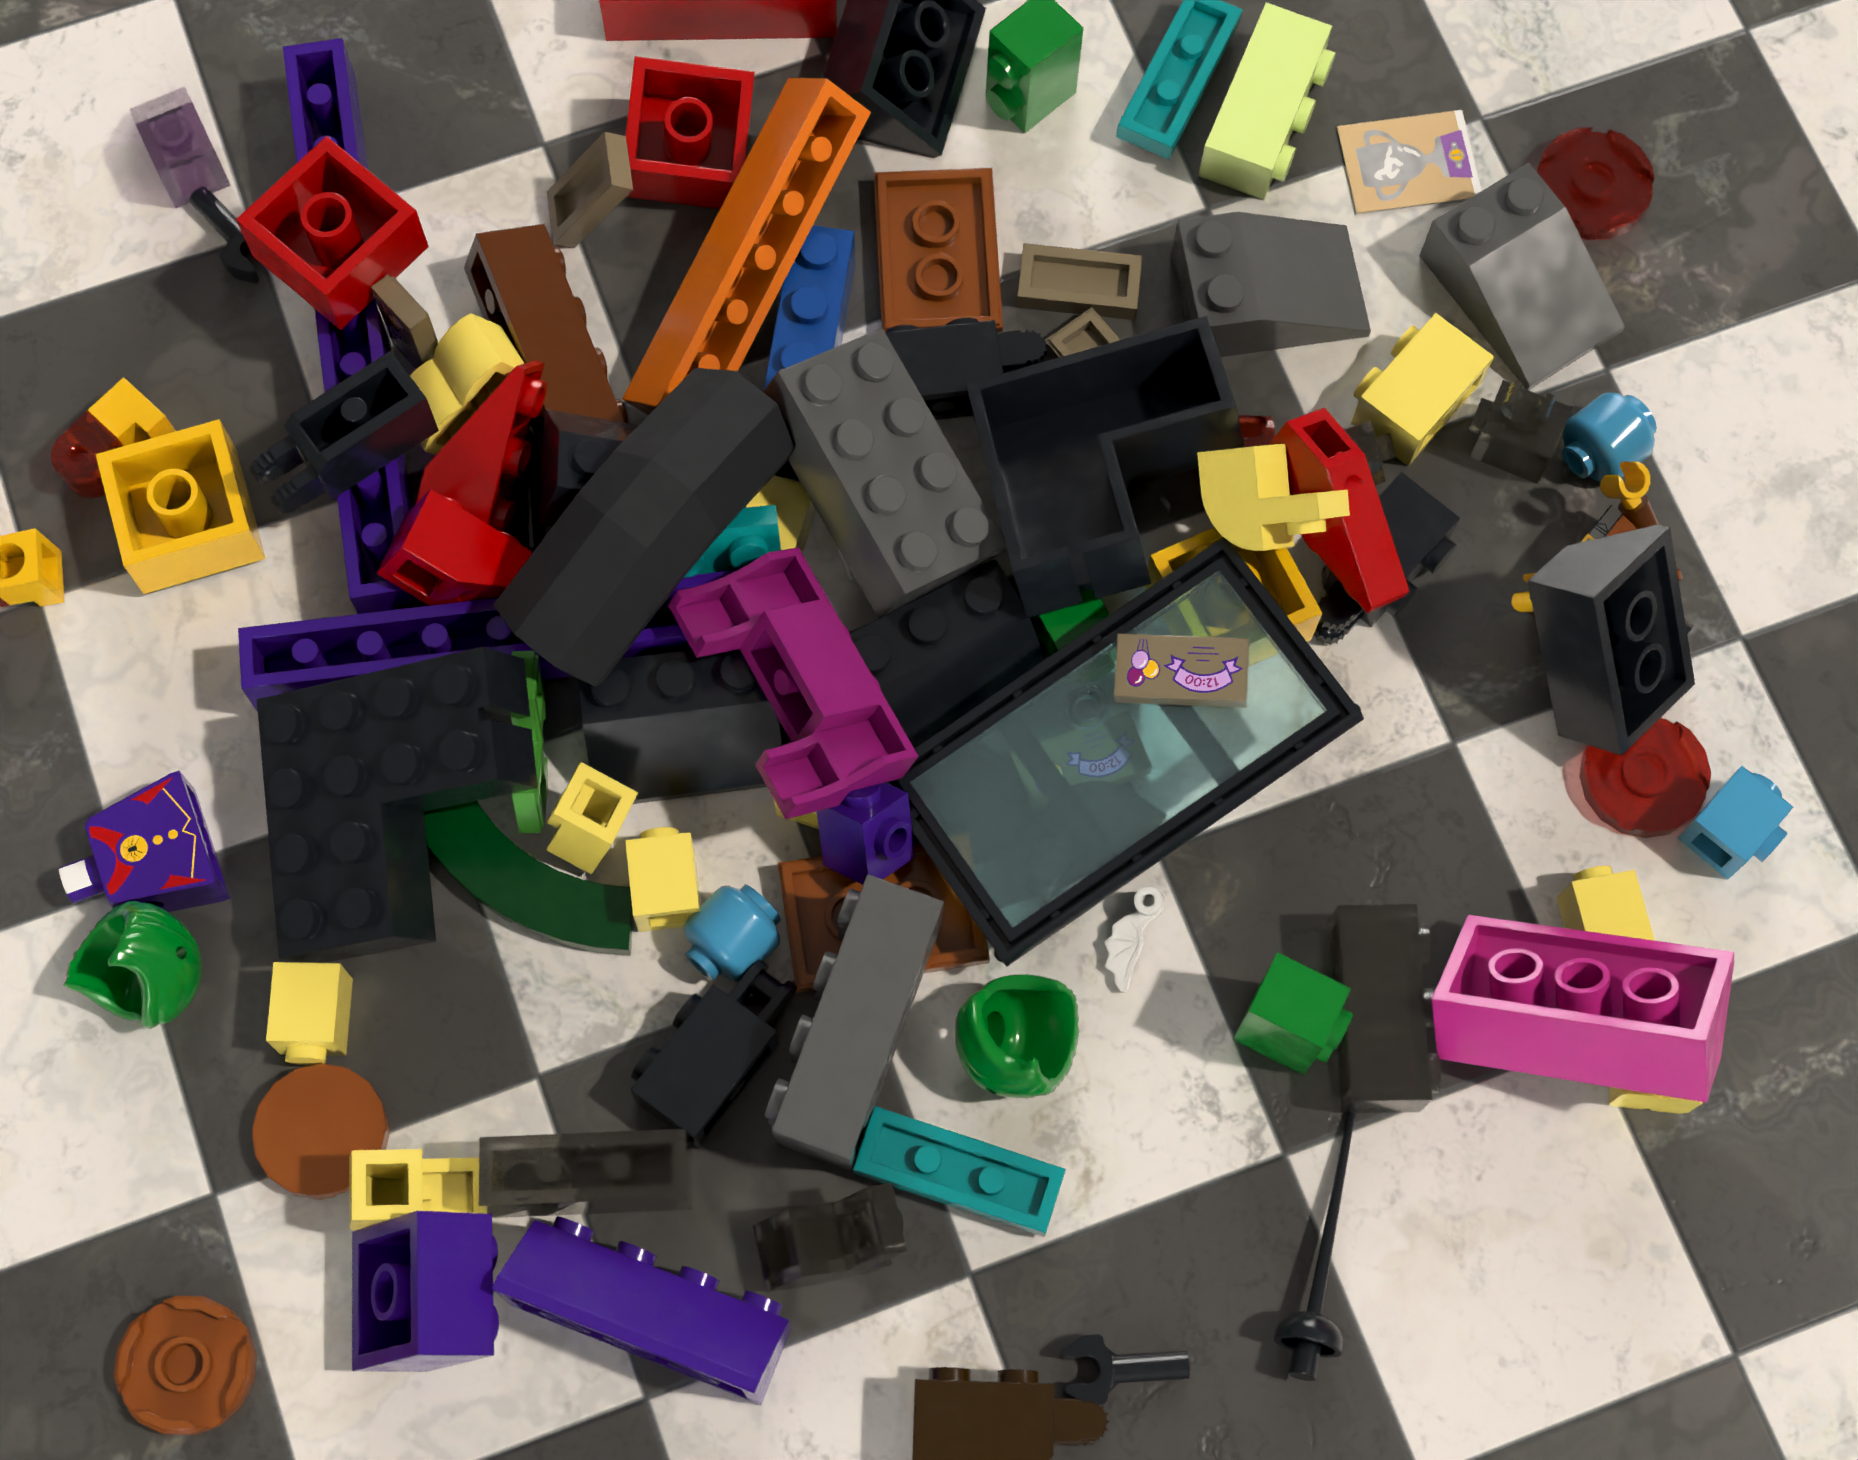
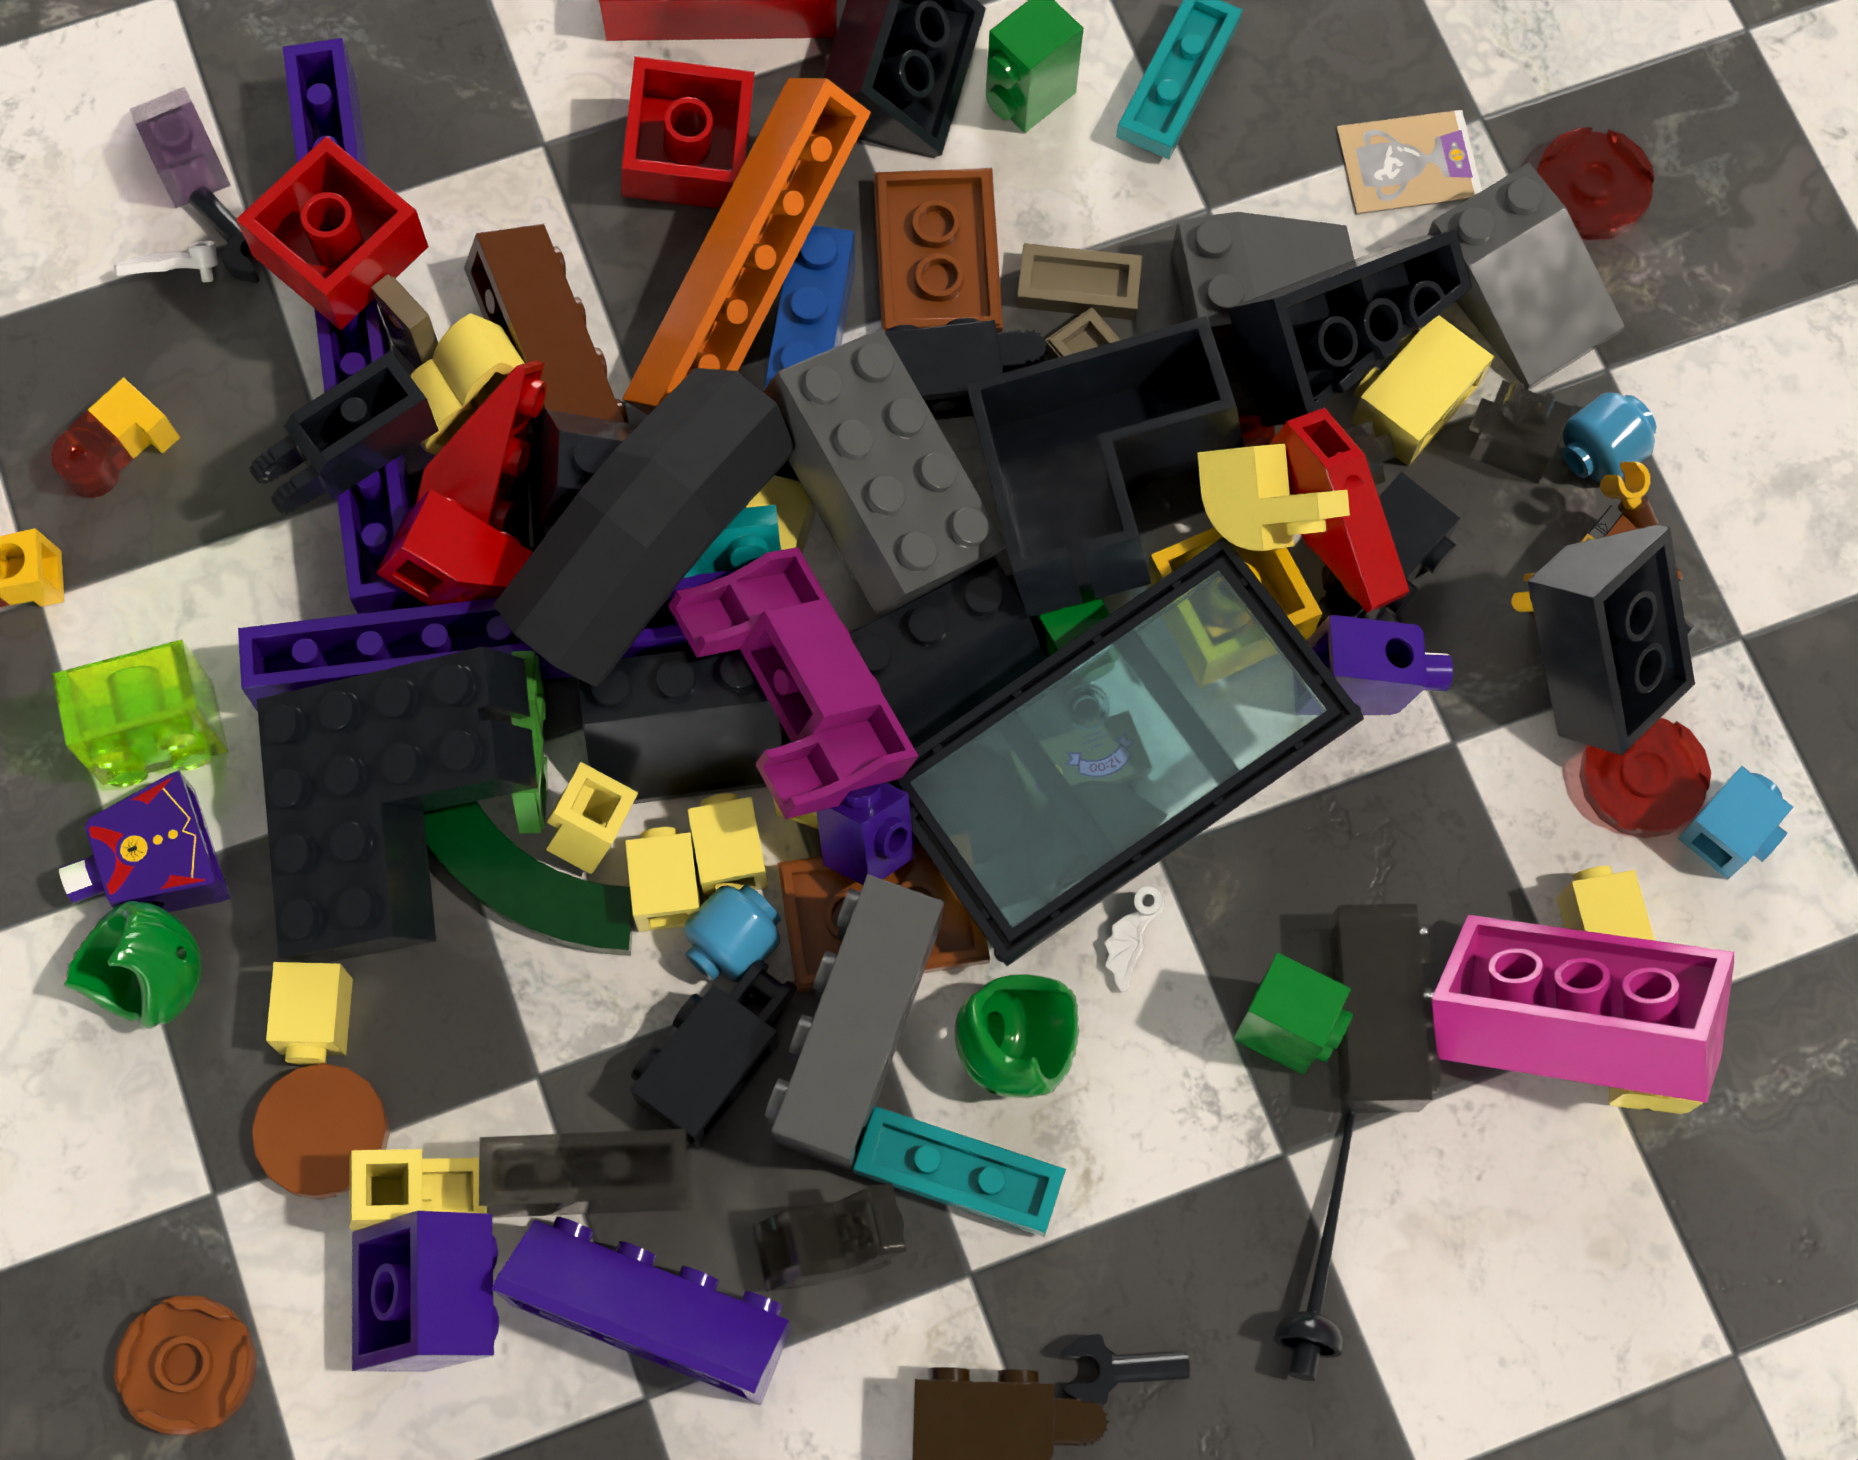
(140, 714): none -> clear neon green brick
(180, 506): yellow brick -> none
(201, 256): none -> white piece
(589, 189): dark tan tile -> none
(727, 843): none -> light yellow brick
(1182, 670): dark tan tile -> none
(1267, 102): yellowish green brick -> none
(1332, 326): none -> black wedge
(1380, 662): none -> dark purple torso

